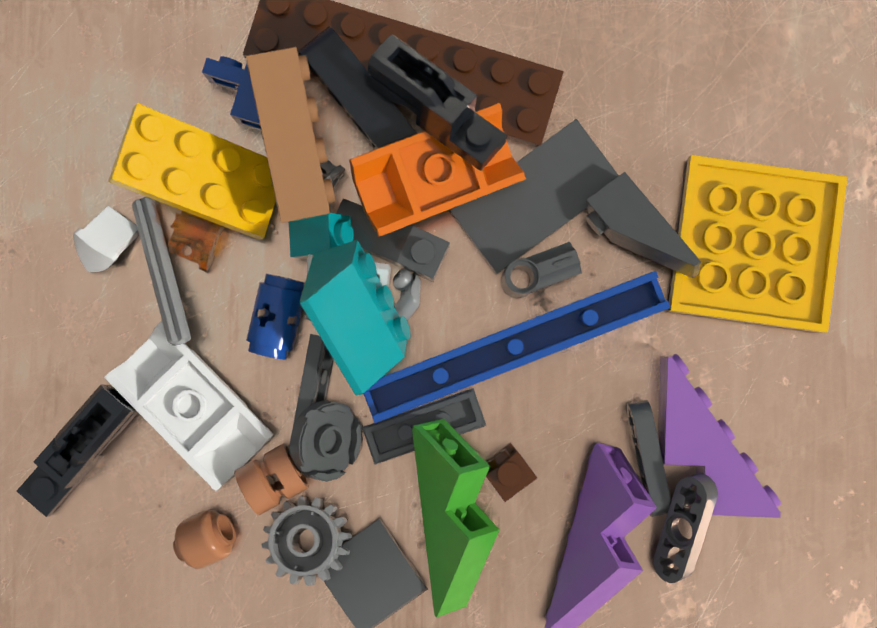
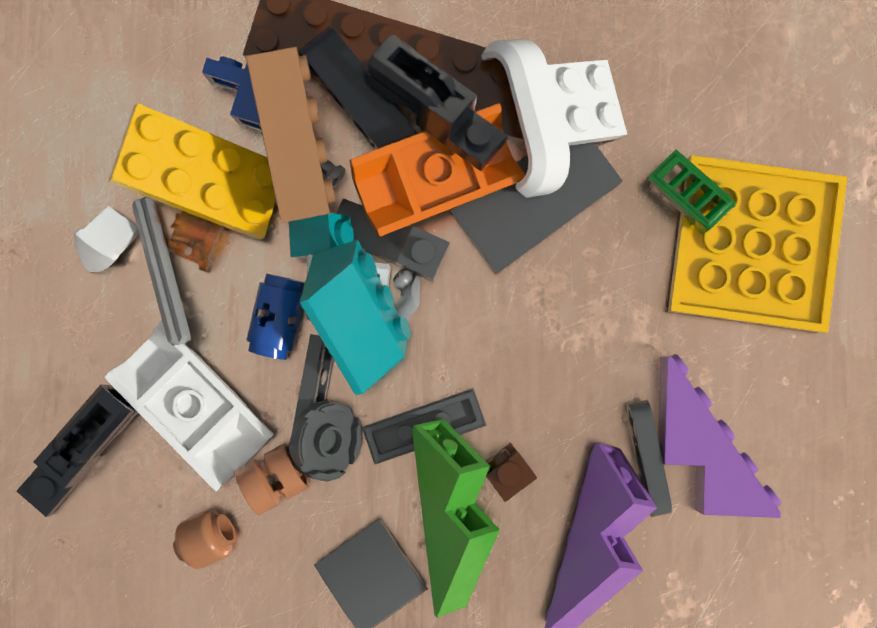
(285, 535): light grey gear -> none
(515, 346): blue tile -> none
(543, 269): dark grey piece -> none
(556, 109): none -> white piece
(635, 224): dark grey slope -> none
(699, 519): dark grey beam -> none
(712, 191): none -> green slope

